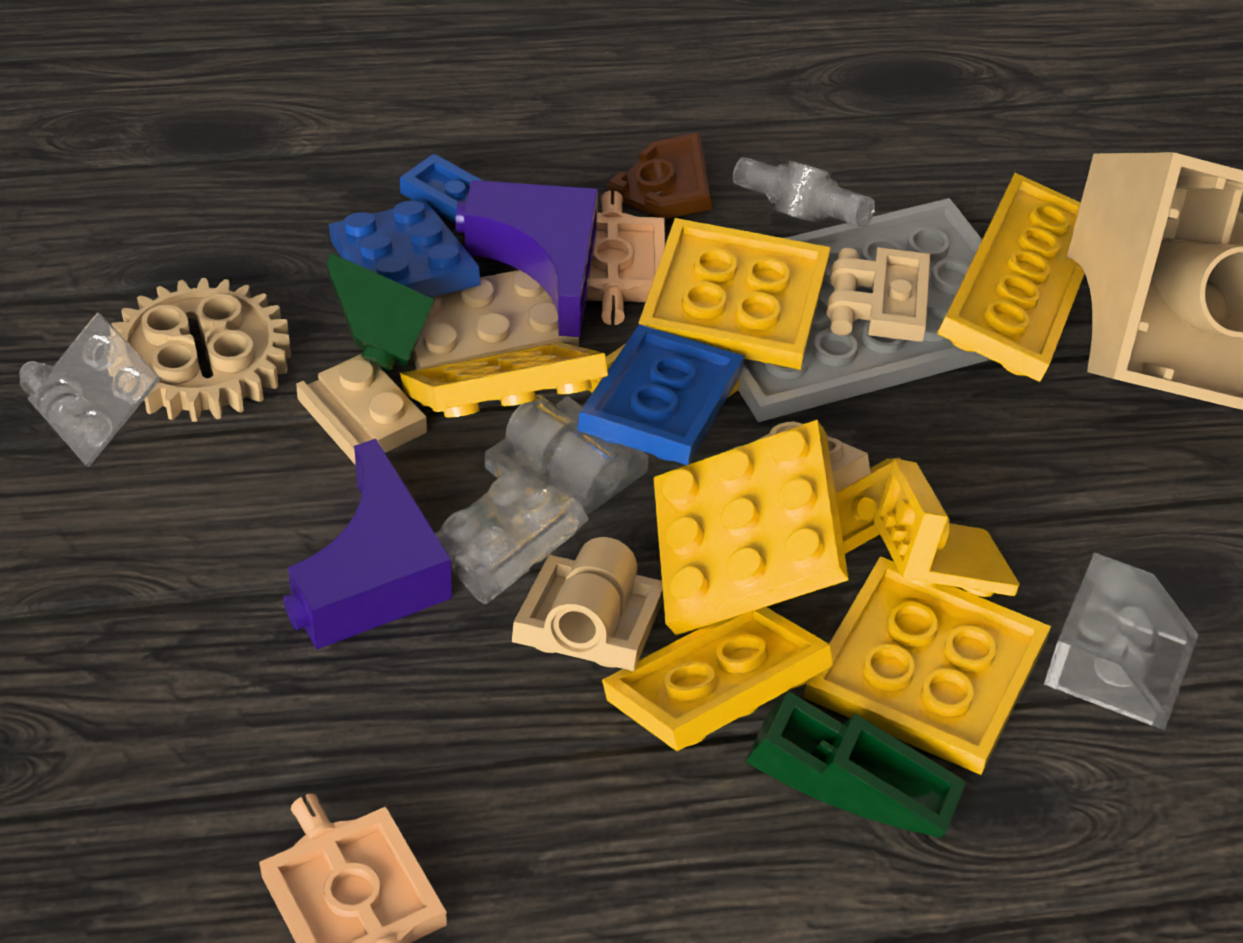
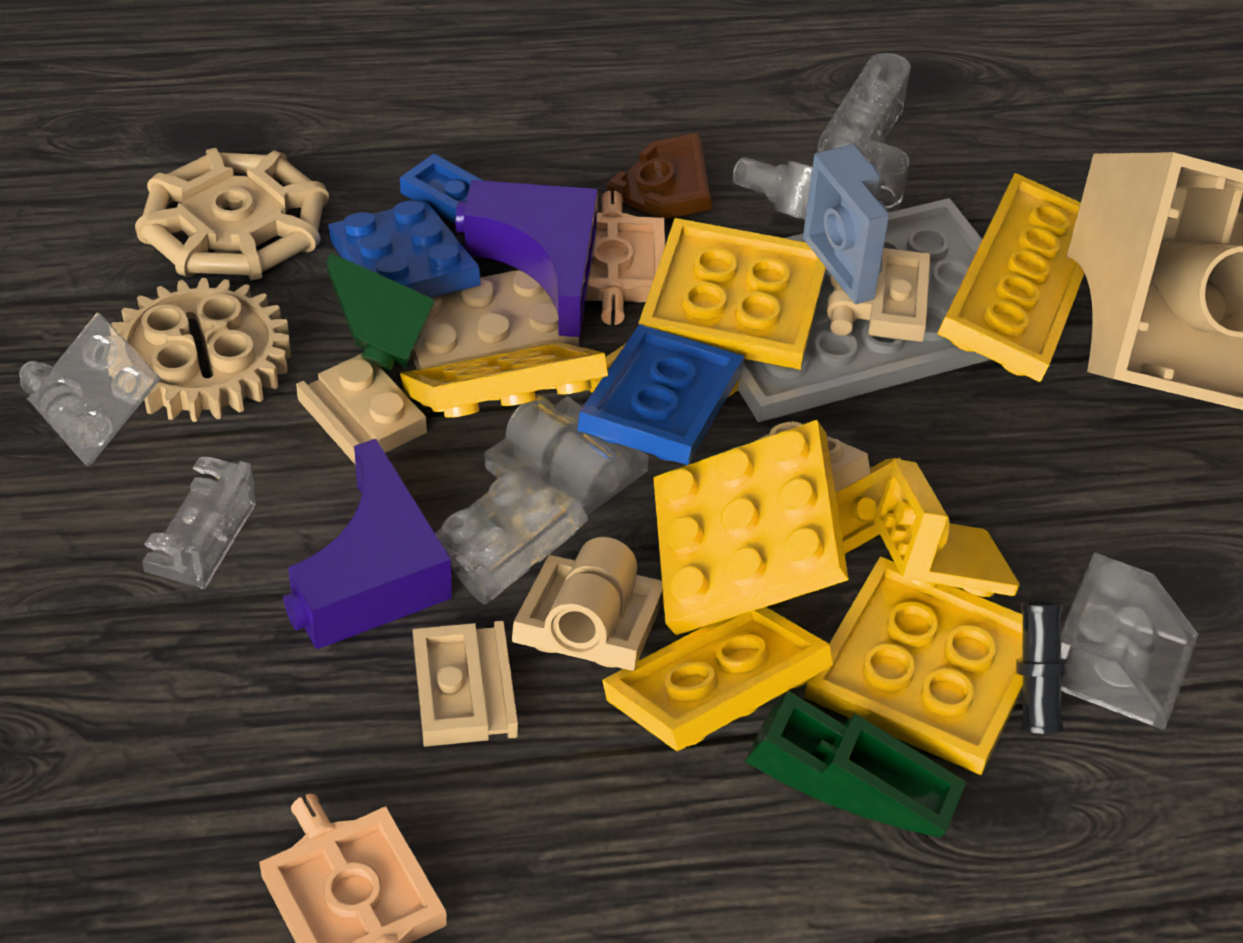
(204, 524): none -> clear hinge
(255, 215): none -> tan plate
(464, 684): none -> tan plate
(846, 220): none -> sand blue plate
(867, 120): none -> clear beam
(1041, 666): none -> black pin

